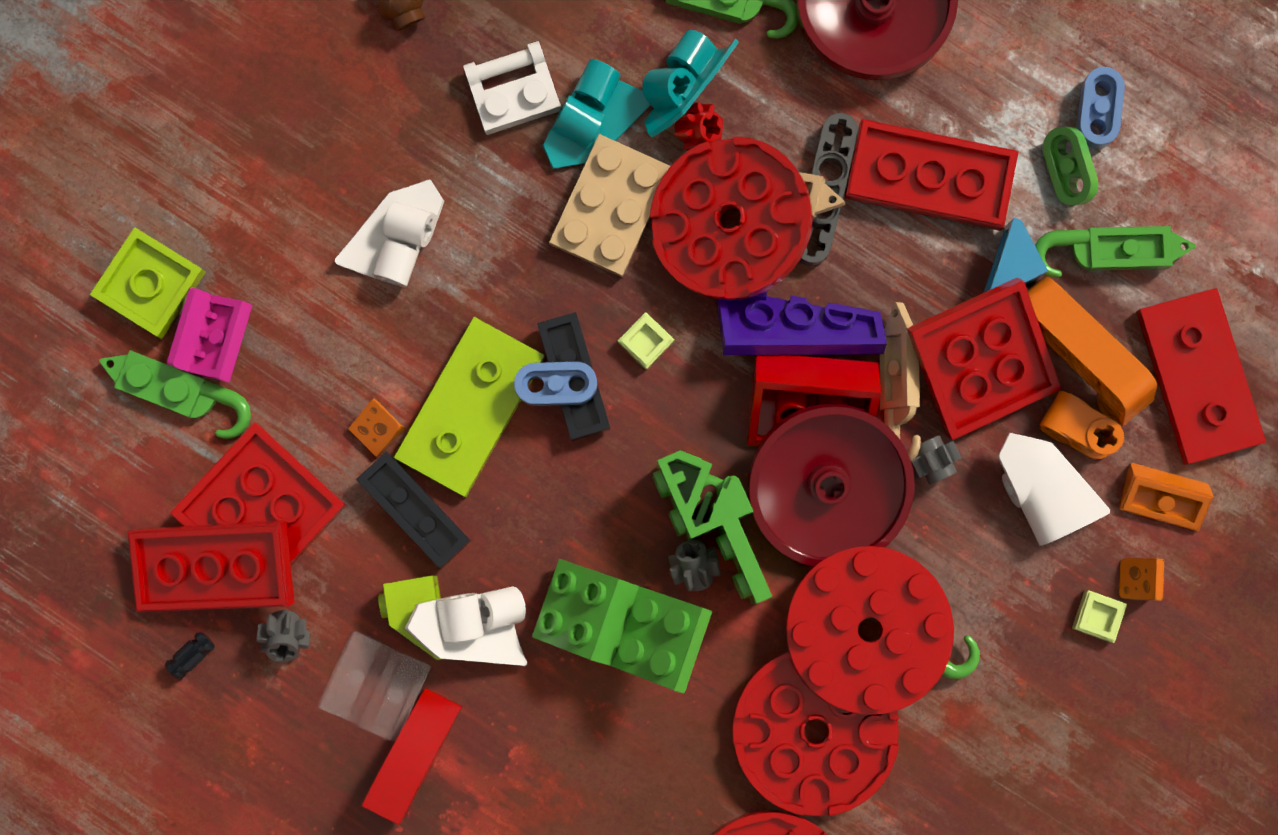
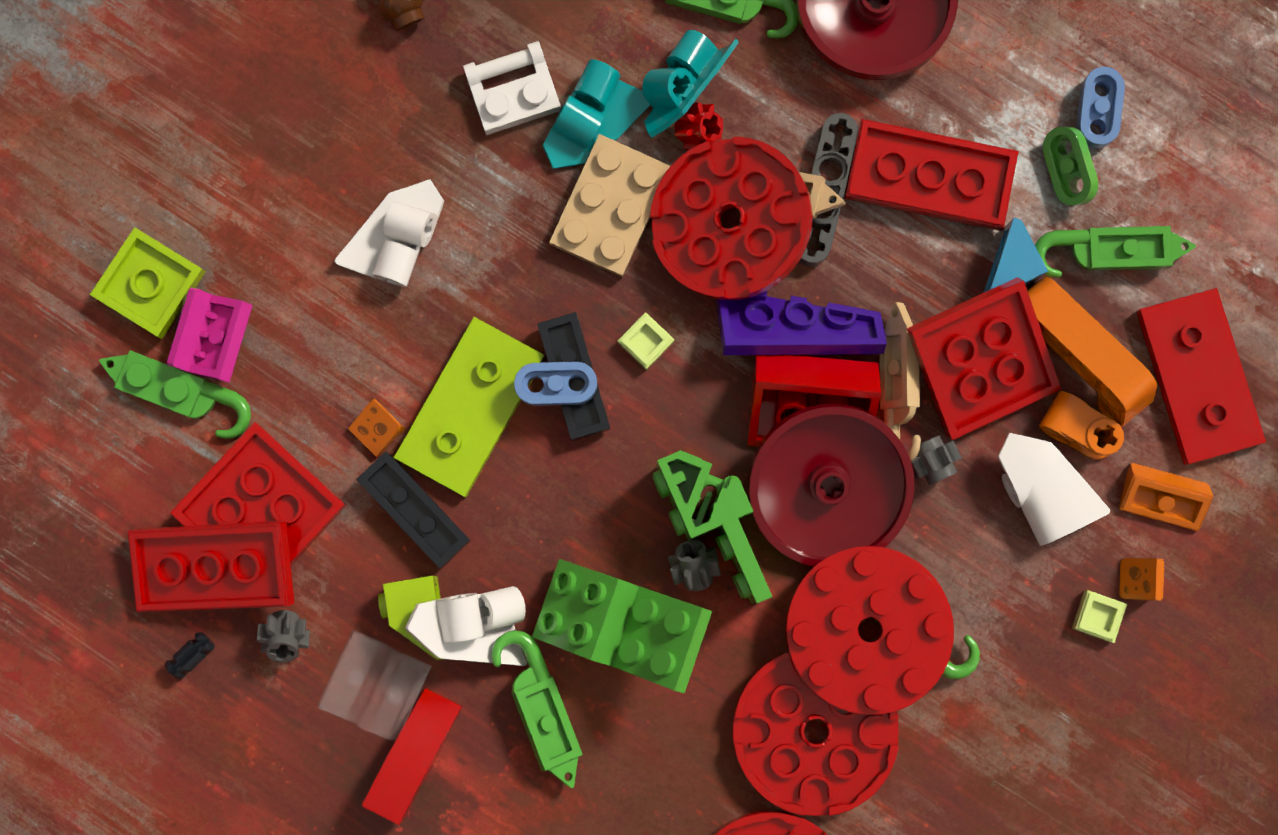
(541, 709): none -> bright green plate

